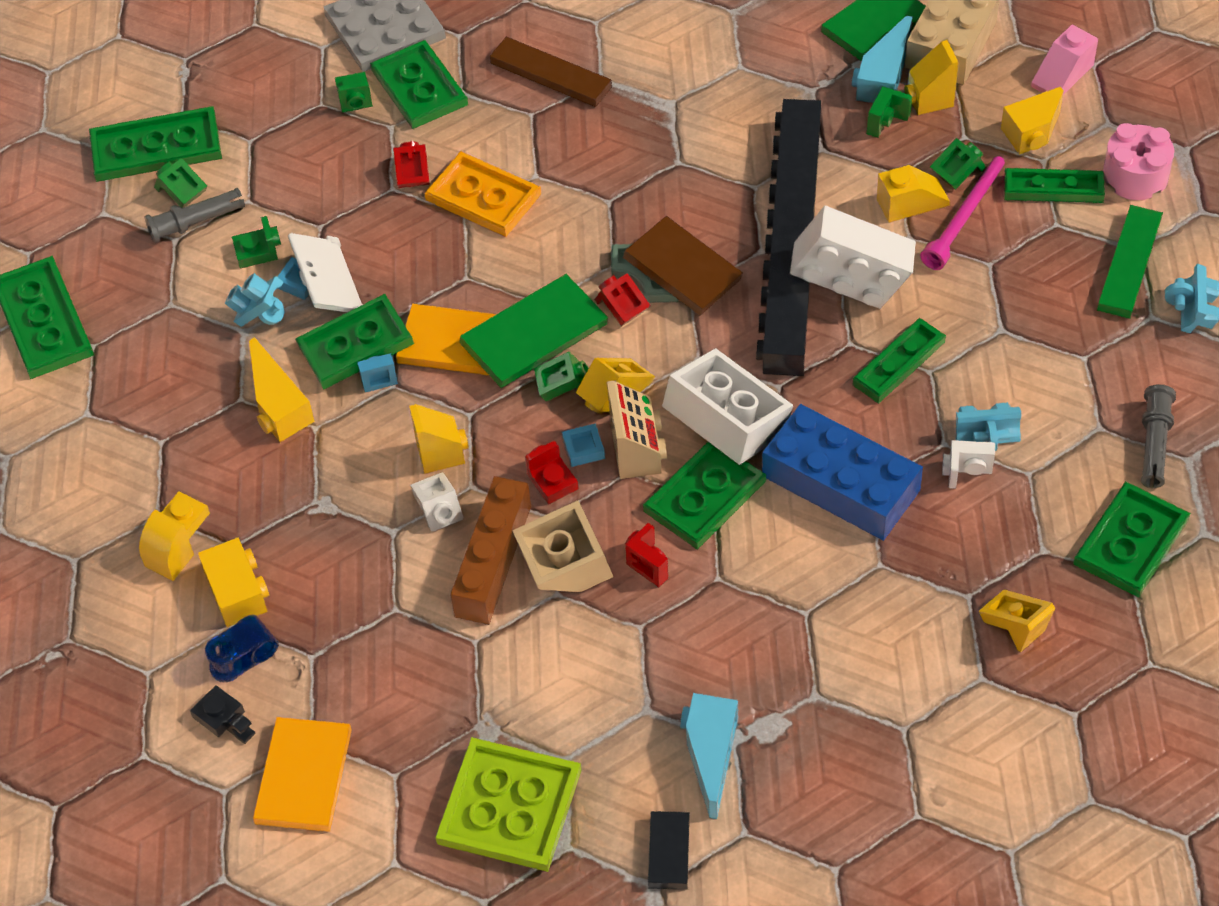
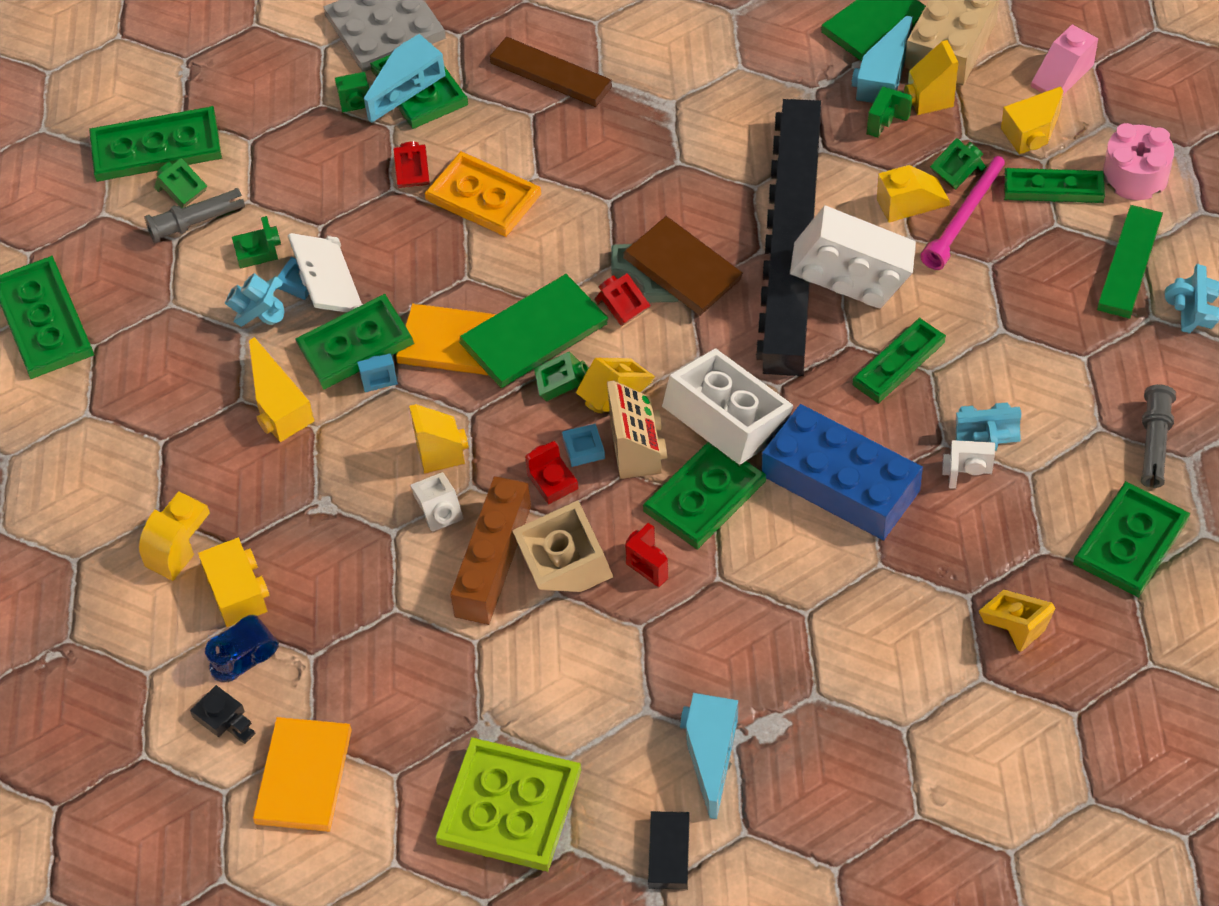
(405, 74): none -> medium azure slope

